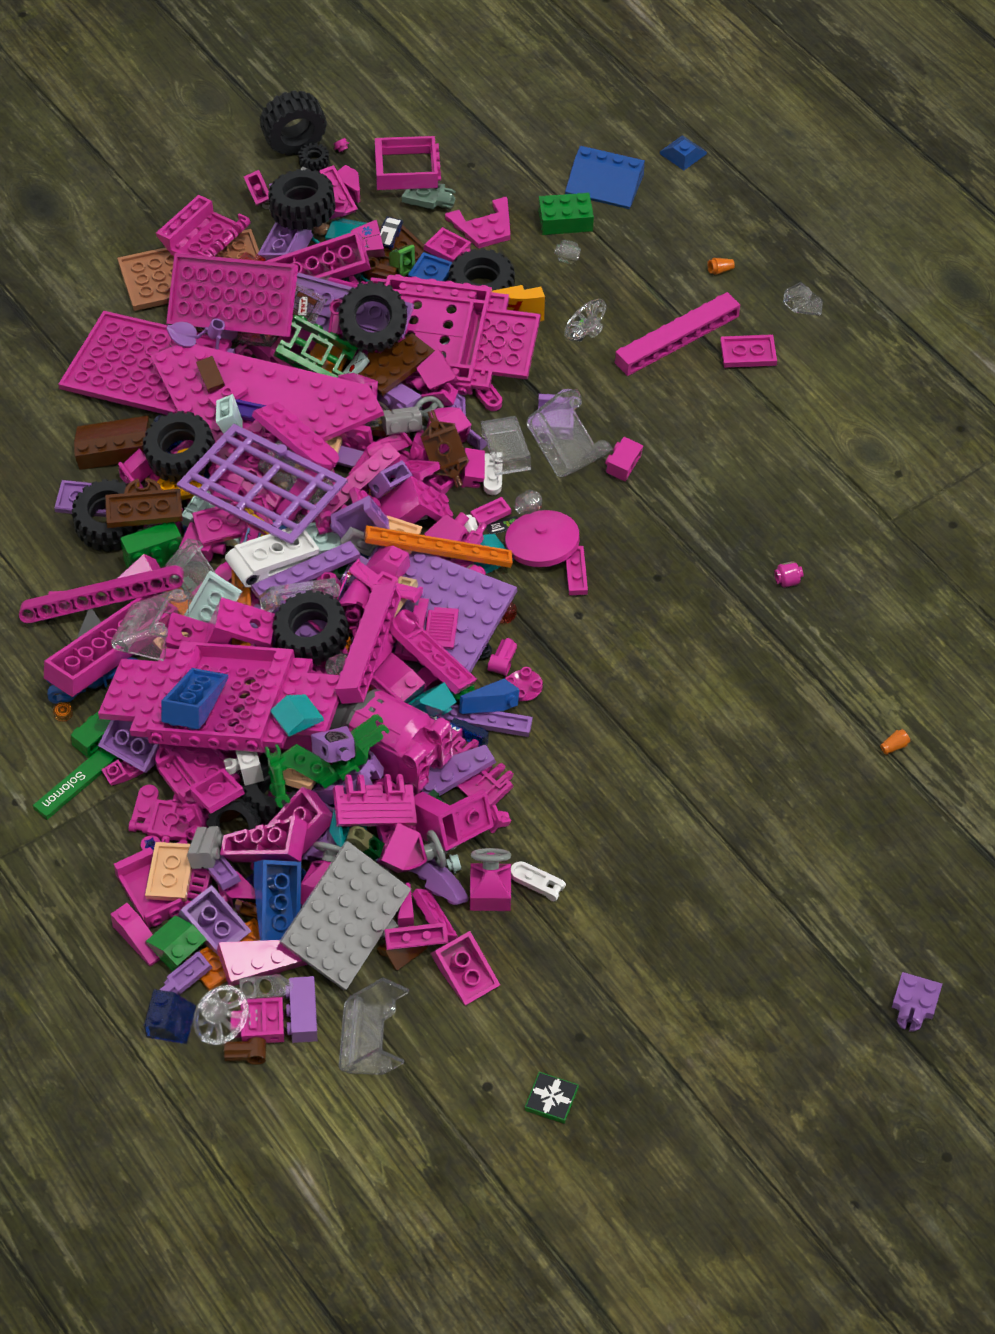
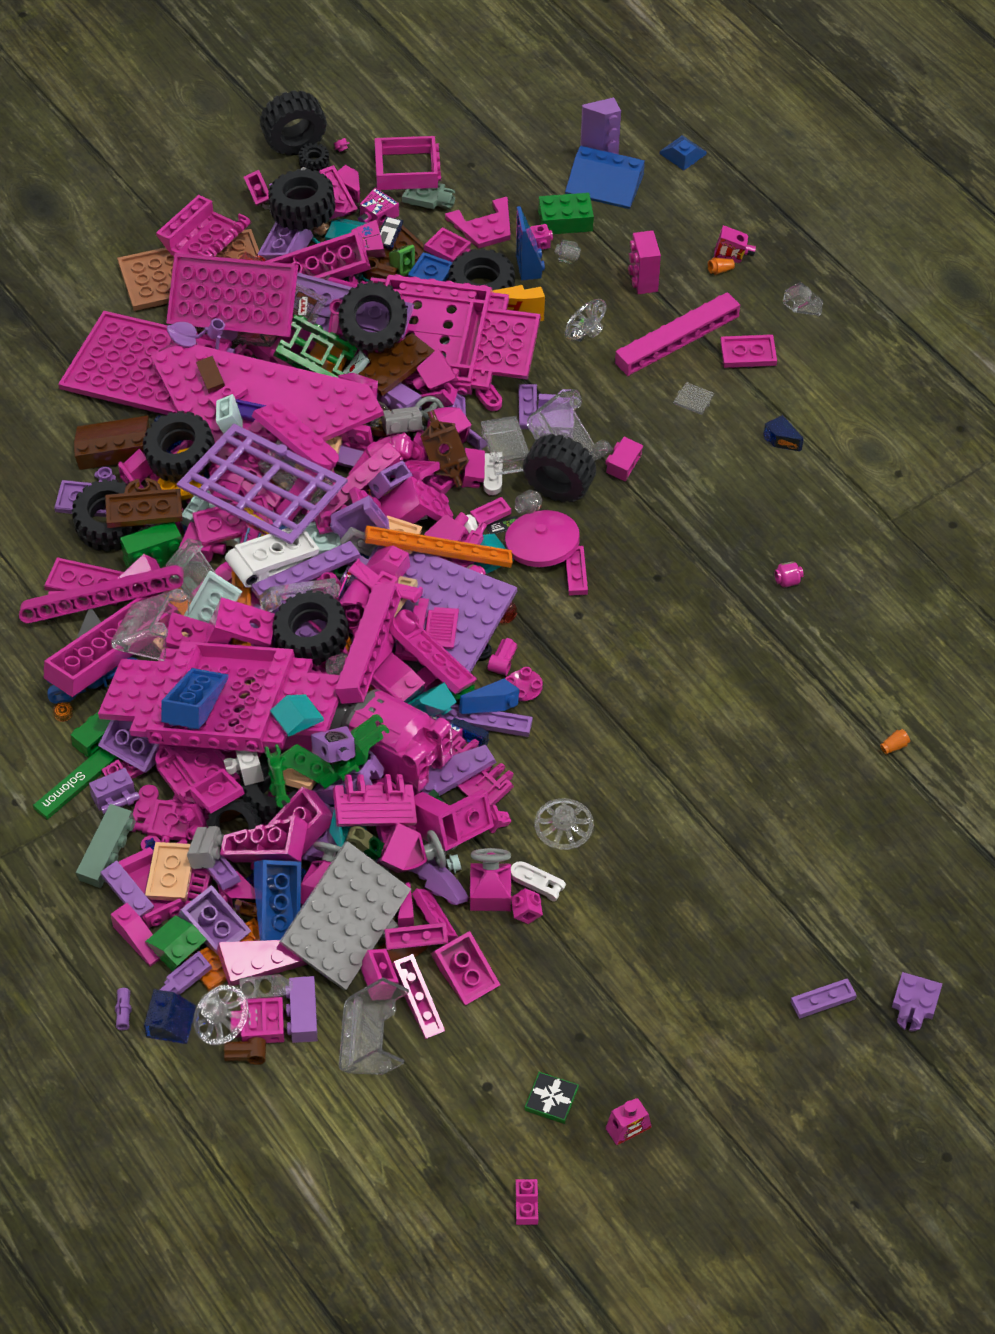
(72, 574): none -> dark pink tile
(105, 473): none -> medium lavender plate
(105, 844): none -> sand green brick
(113, 789): none -> medium lavender brick
(123, 1009): none -> medium lavender pin
(126, 888): none -> medium lavender plate
(377, 965): none -> dark pink brick
(378, 207): none -> dark pink torso
(403, 445): none -> dark pink head
(418, 996): none -> slope
(526, 906): none -> dark pink brick
(526, 1202): none -> dark pink slope
(527, 251): none -> blue slope
(527, 403): none -> medium lavender tile
(542, 235): none -> dark pink brick
(559, 468): none -> black tyre
(564, 819): none -> clear wheel
(601, 125): none -> medium lavender slope
(629, 1119): none -> dark pink torso
(644, 262): none -> dark pink brick
(694, 398): none -> clear piece
(733, 245): none -> dark pink torso
(783, 434): none -> clear blue slope
(823, 998): none -> medium lavender plate

